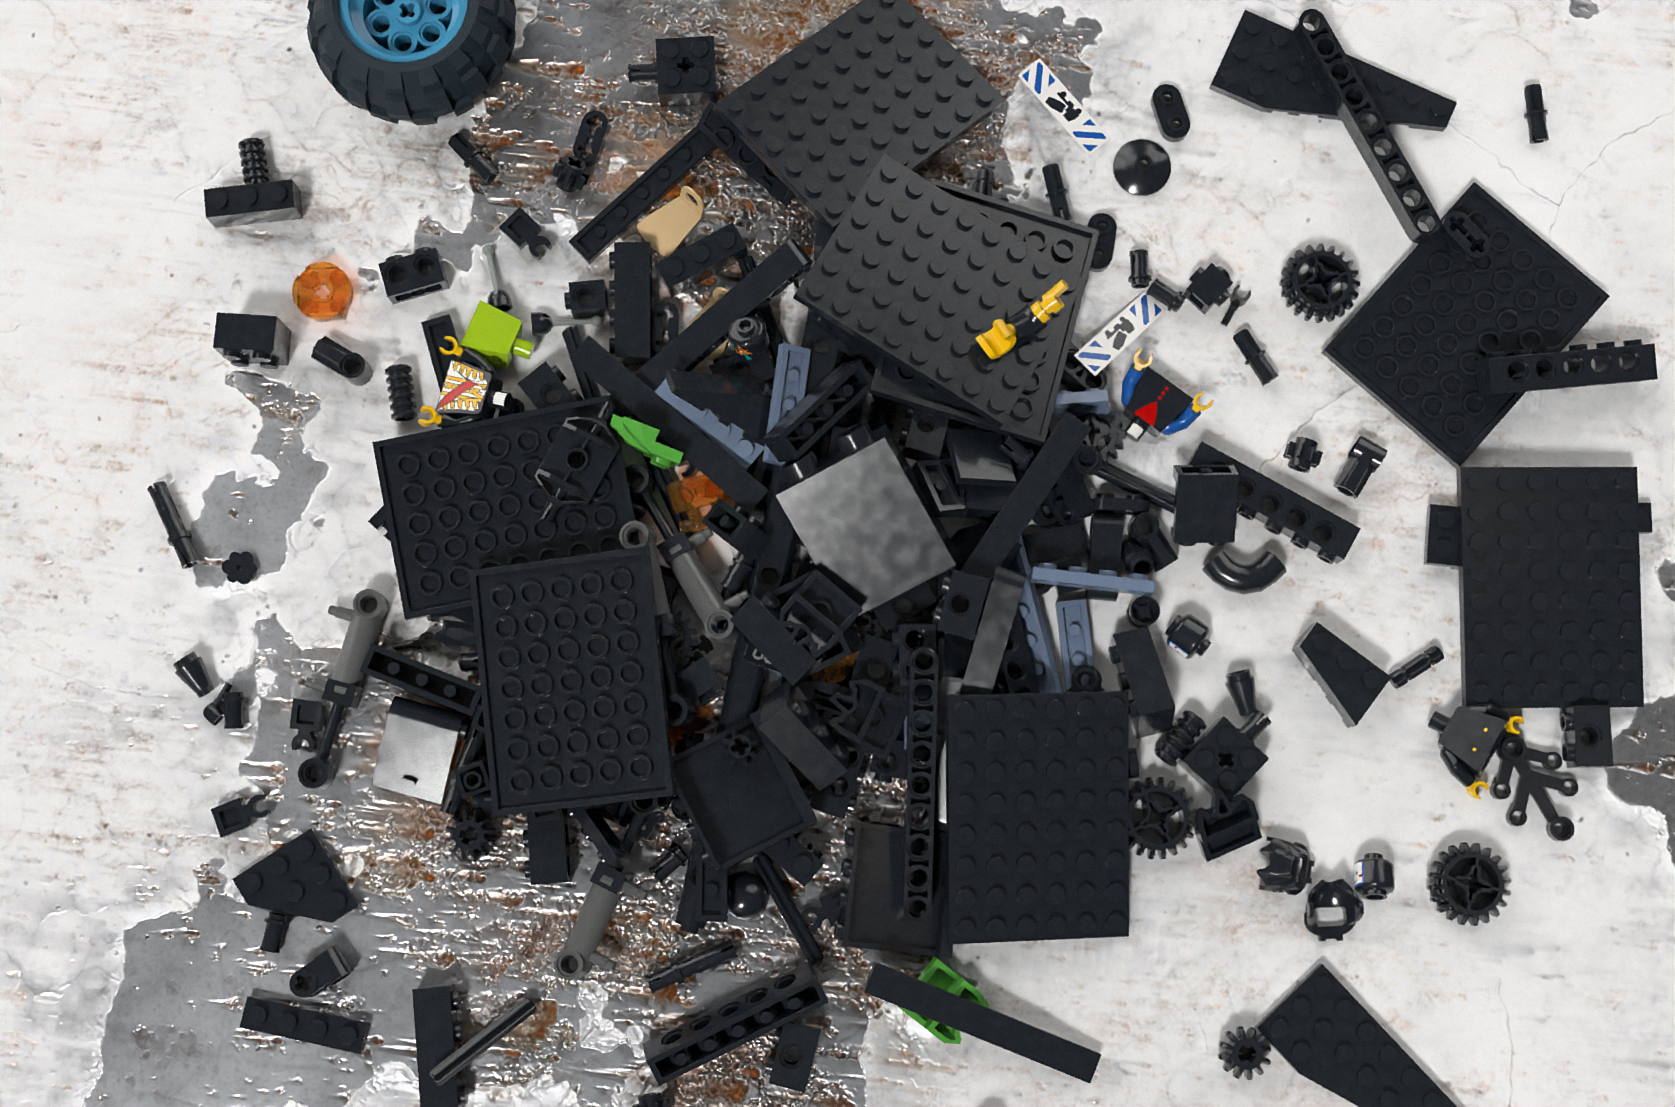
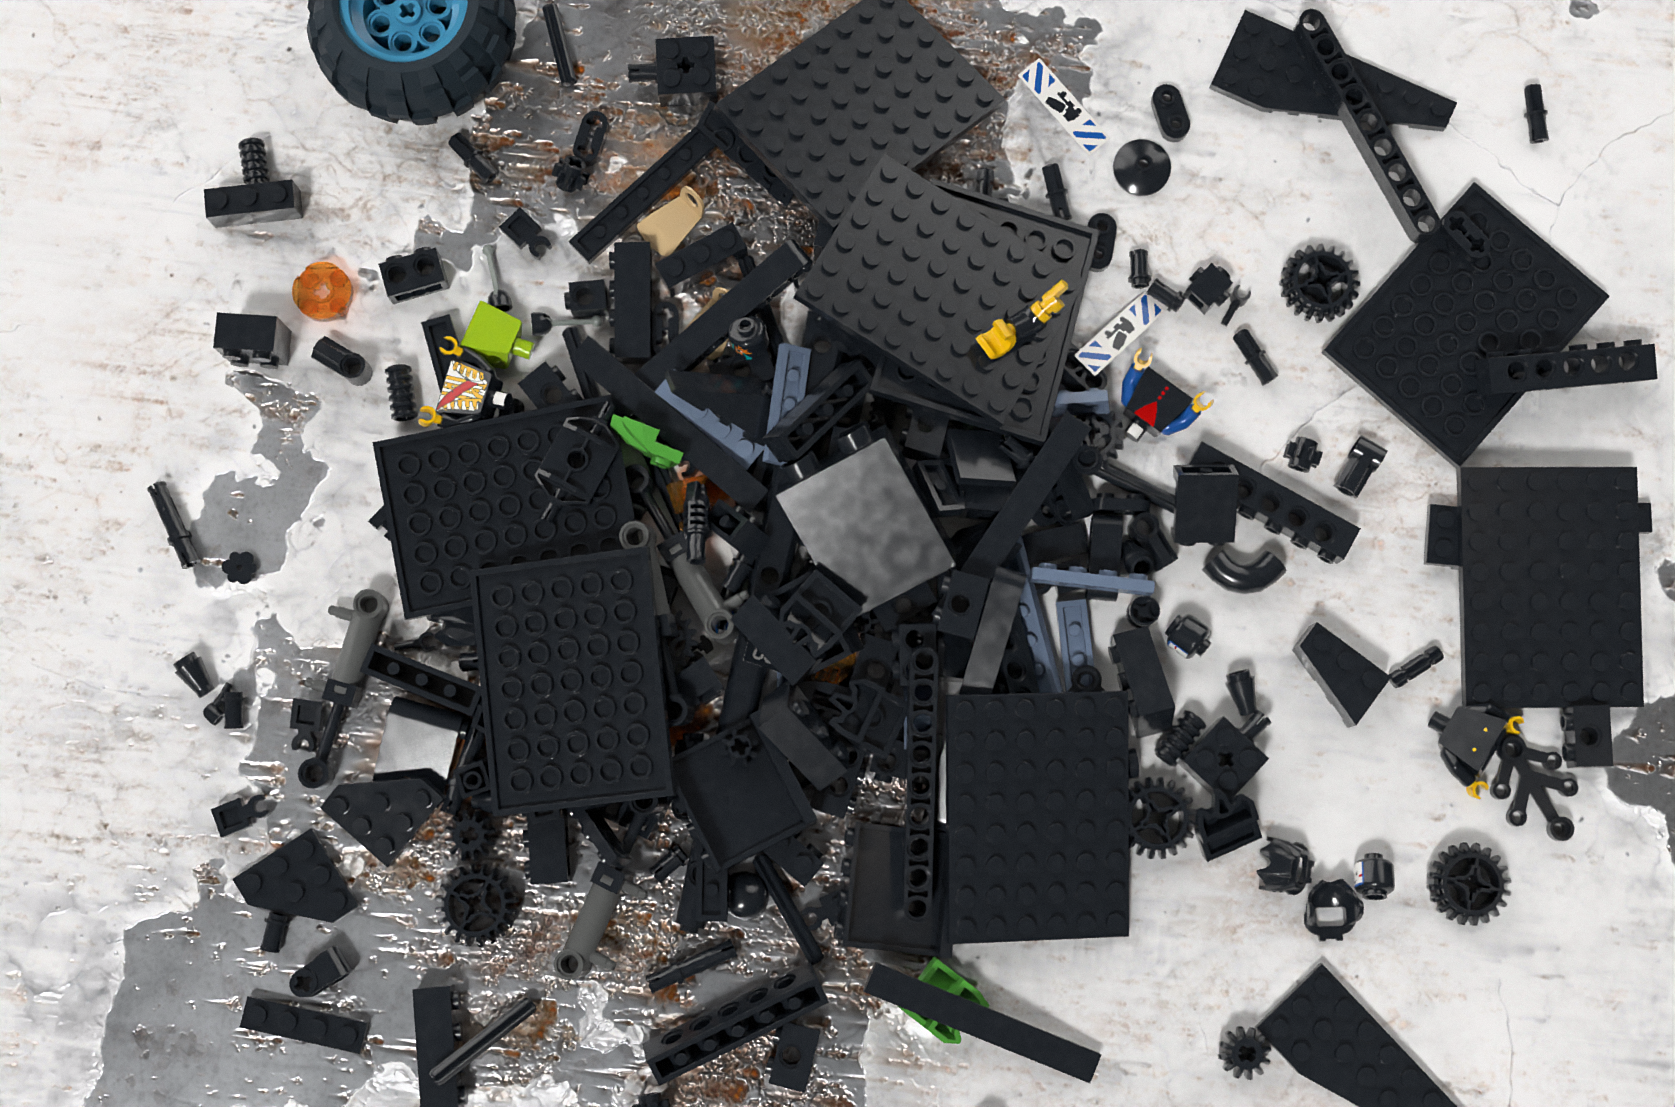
(384, 812): none -> black plate
(468, 918): none -> black gear
(559, 45): none -> black axle
(696, 522): none -> black hinge

